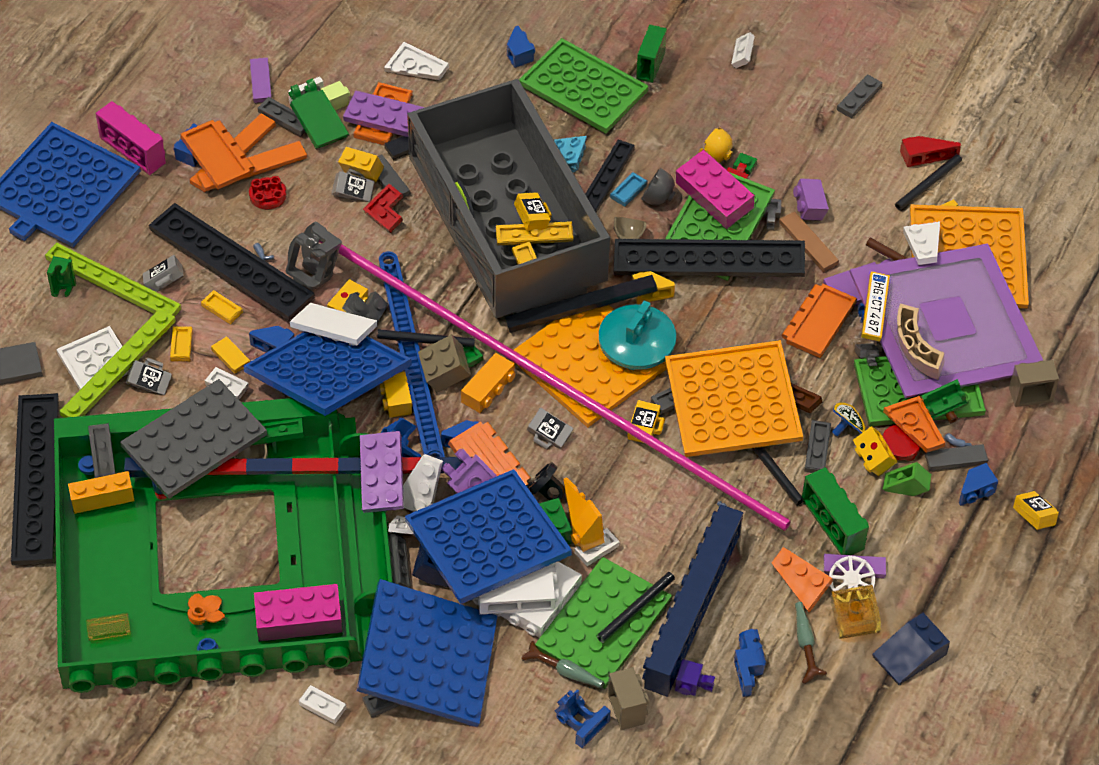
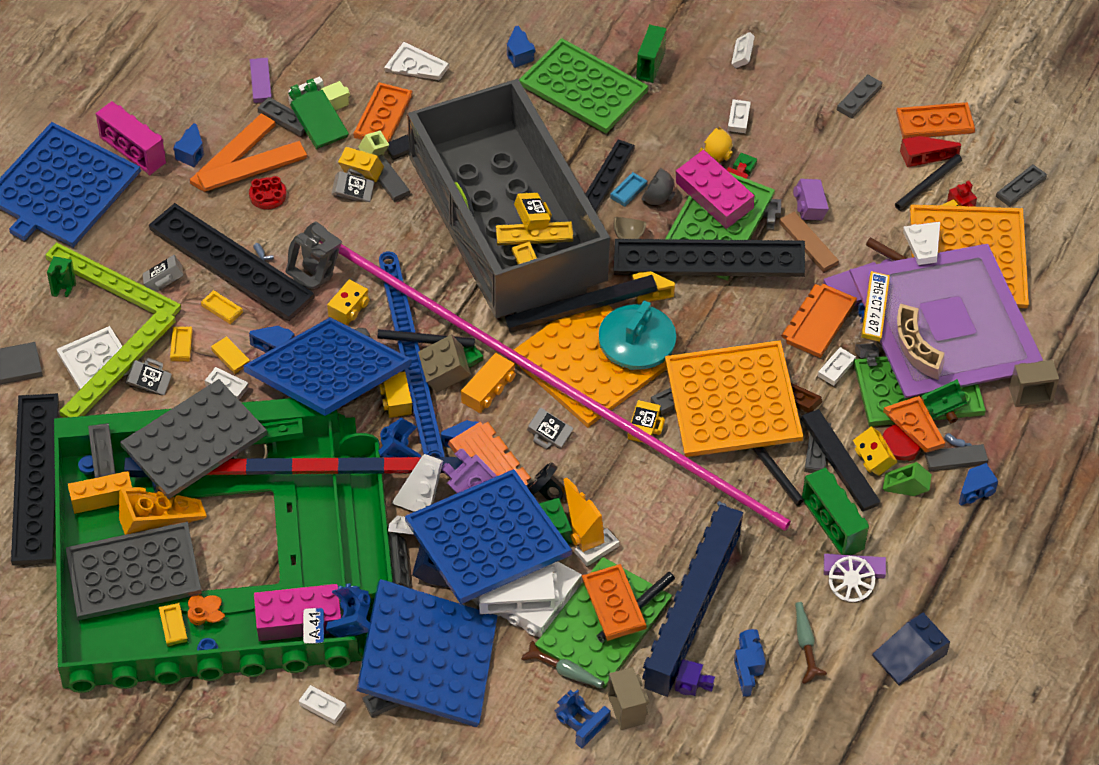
(108, 627): clear yellow tile -> none
(133, 571): none -> dark grey plate
(149, 510): none -> light orange wedge
(173, 624): none -> yellow tile
(217, 153): orange hinge -> none
(313, 625): none -> sticker
(333, 324): white tile -> none
(355, 606): none -> blue tile
(371, 309): dark grey plate -> none
(374, 143): none -> yellowish green brick
(379, 113): medium lavender plate -> none
(381, 208): red plate -> none
(381, 472): medium lavender plate -> none
(572, 150): medium azure hinge -> none
(614, 602): none -> orange tile
(739, 116): none -> white plate
(802, 577): orange wing -> none
(836, 366): none -> white plate
(840, 460): none -> black tile
(848, 416): shield -> none
(855, 611): clear yellow brick -> none
(935, 120): none -> orange tile
(963, 195): none -> red brick
(1021, 185): none -> dark grey tile
(1036, 510): yellow piece -> none

